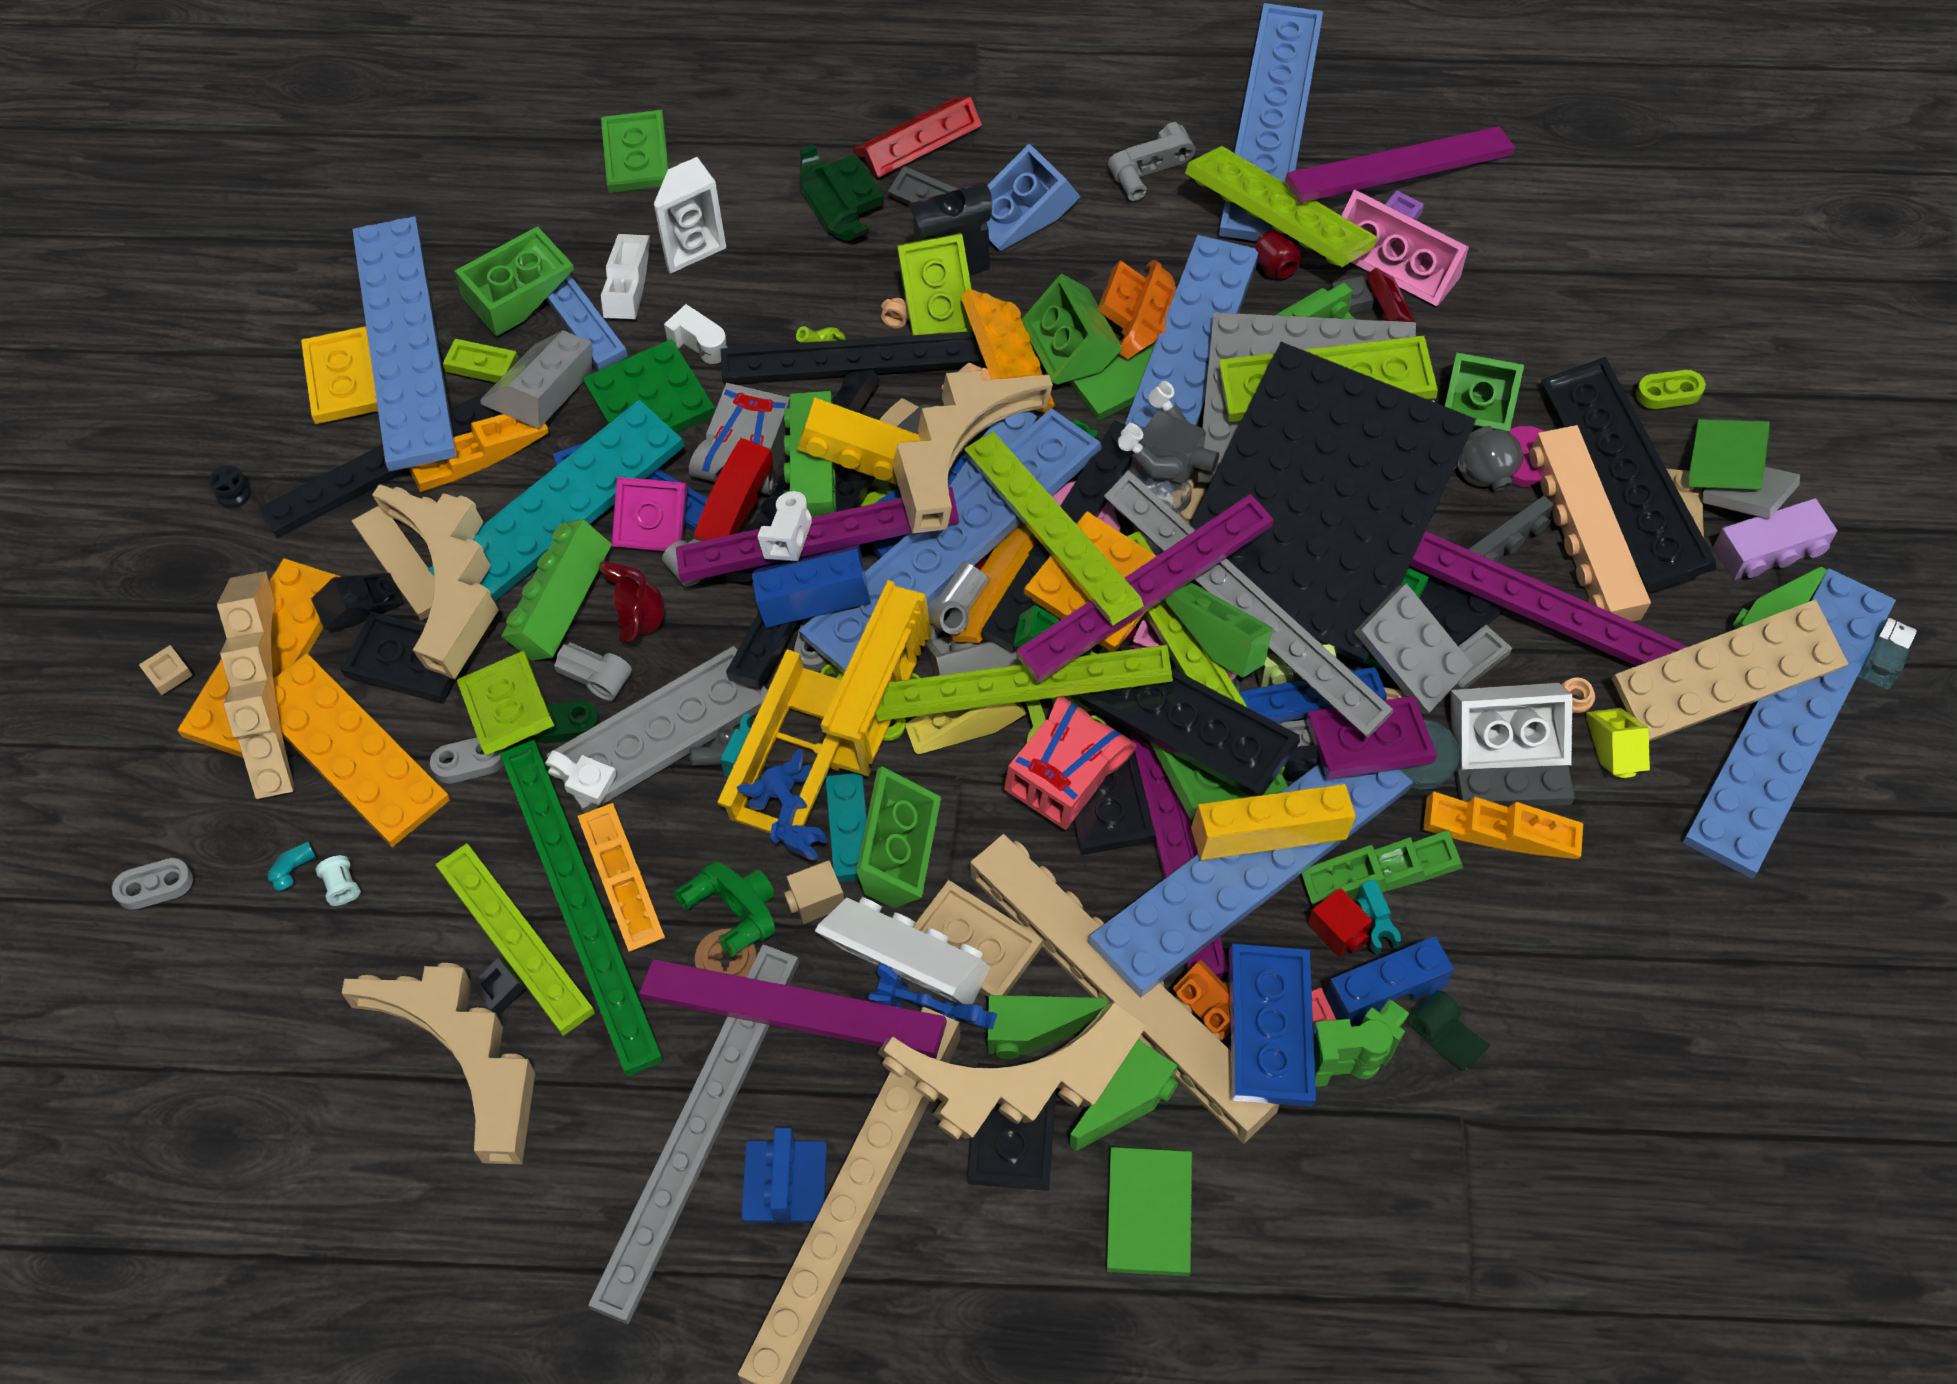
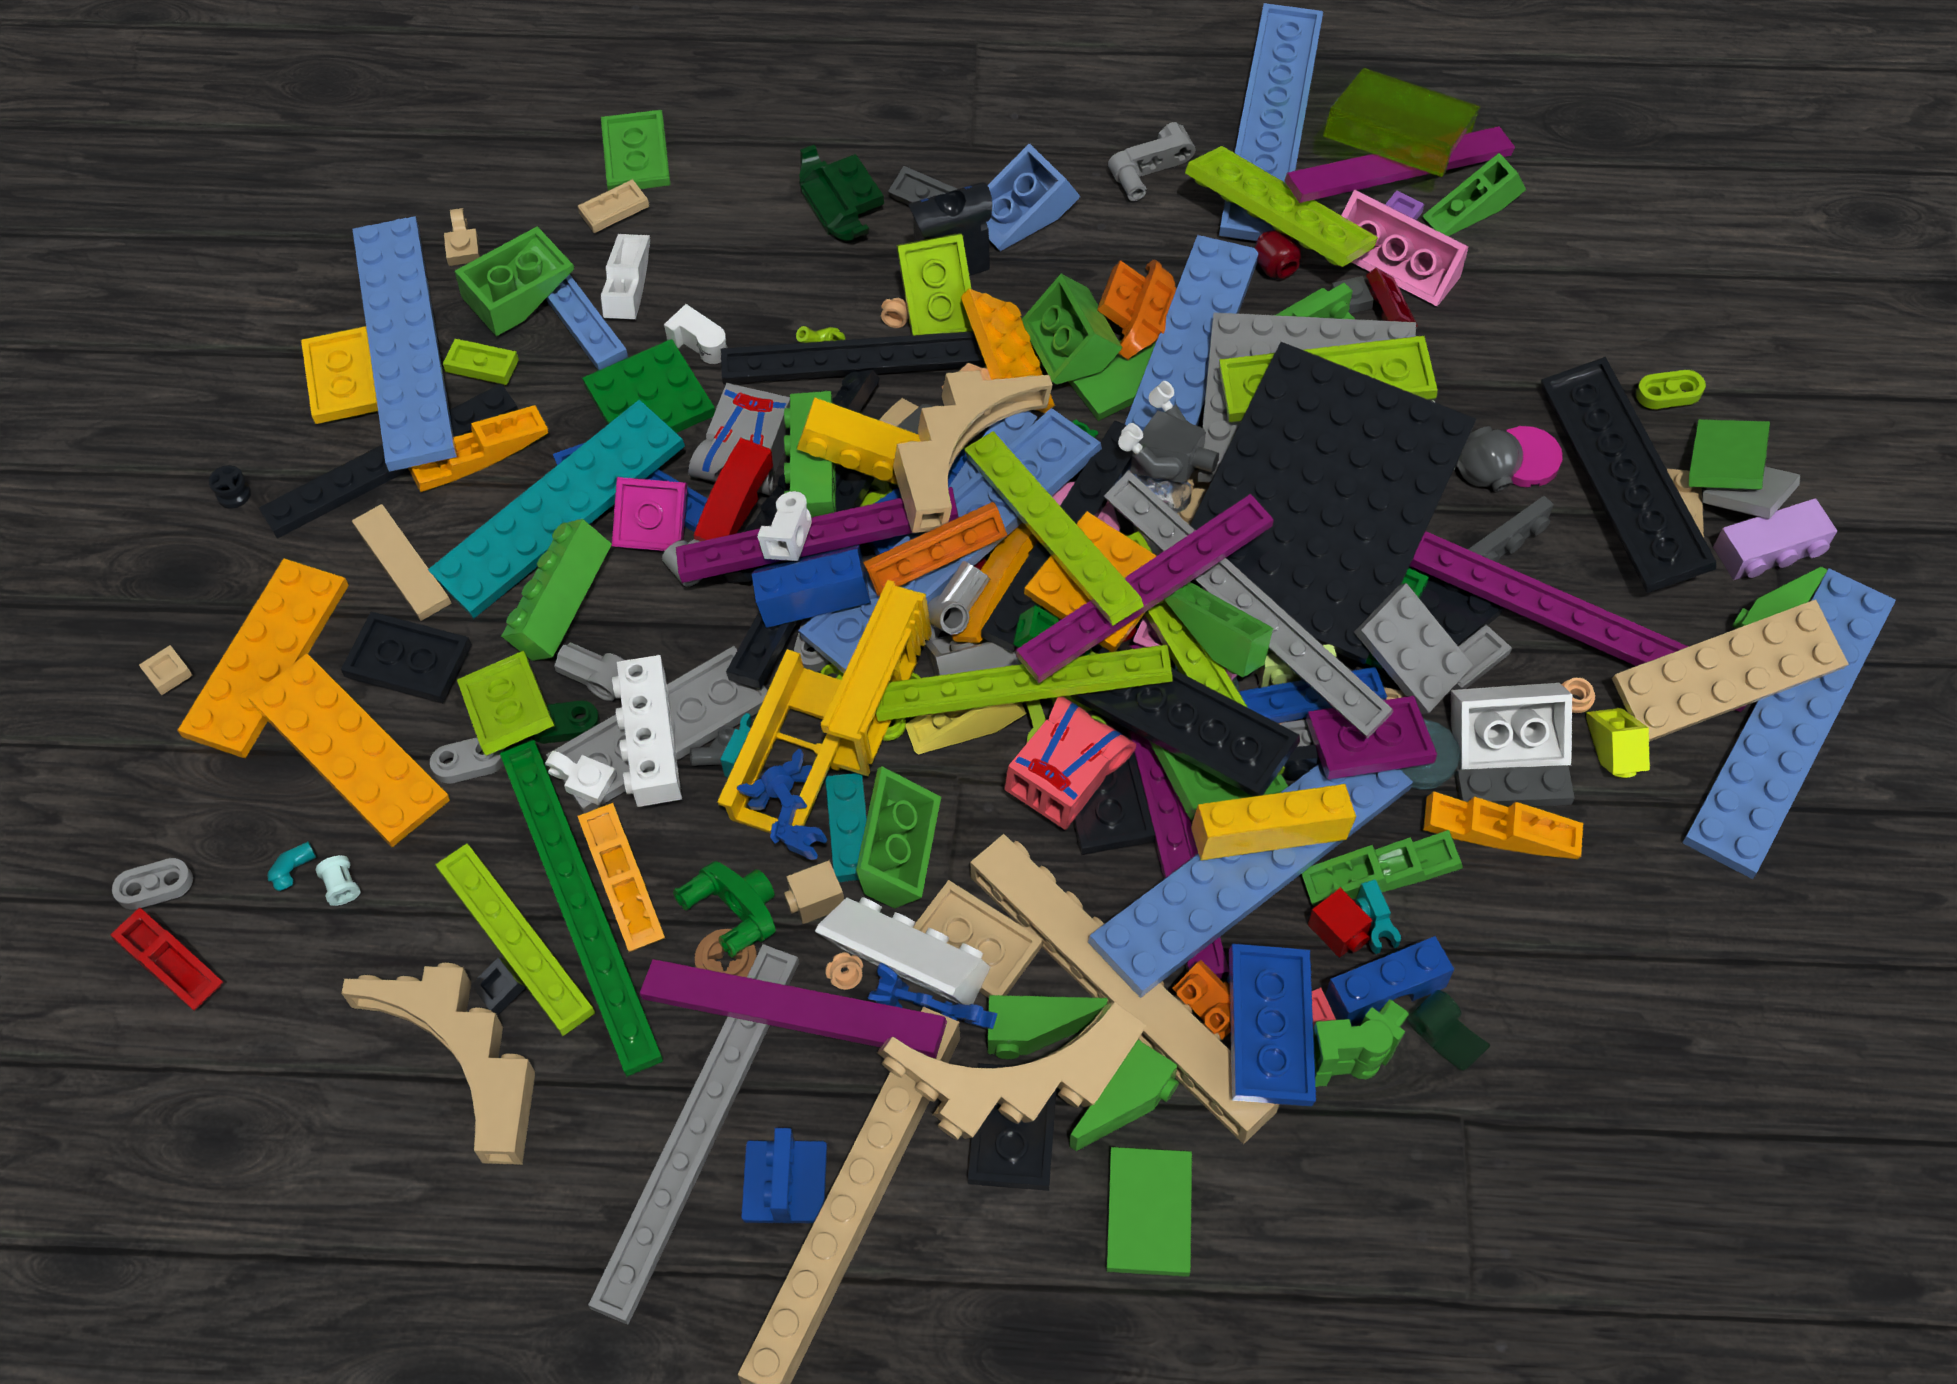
(166, 959): none -> red slope
(251, 701): tan arch -> none
(351, 599): black slope -> none
(460, 604): tan arch -> none
(462, 243): none -> tan plate
(542, 379): light grey slope -> none
(613, 206): none -> tan plate
(635, 600): dark red hair -> none
(648, 731): none -> white brick
(688, 215): white slope -> none
(849, 978): none -> light nougat plate
(919, 135): red fence -> none
(936, 548): none -> orange tile
(1400, 121): none -> clear neon green panel
(1477, 197): none -> bright green slope
(1485, 390): bright green slope -> none
(1588, 523): light nougat brick -> none
(1888, 653): clear light blue leg -> none

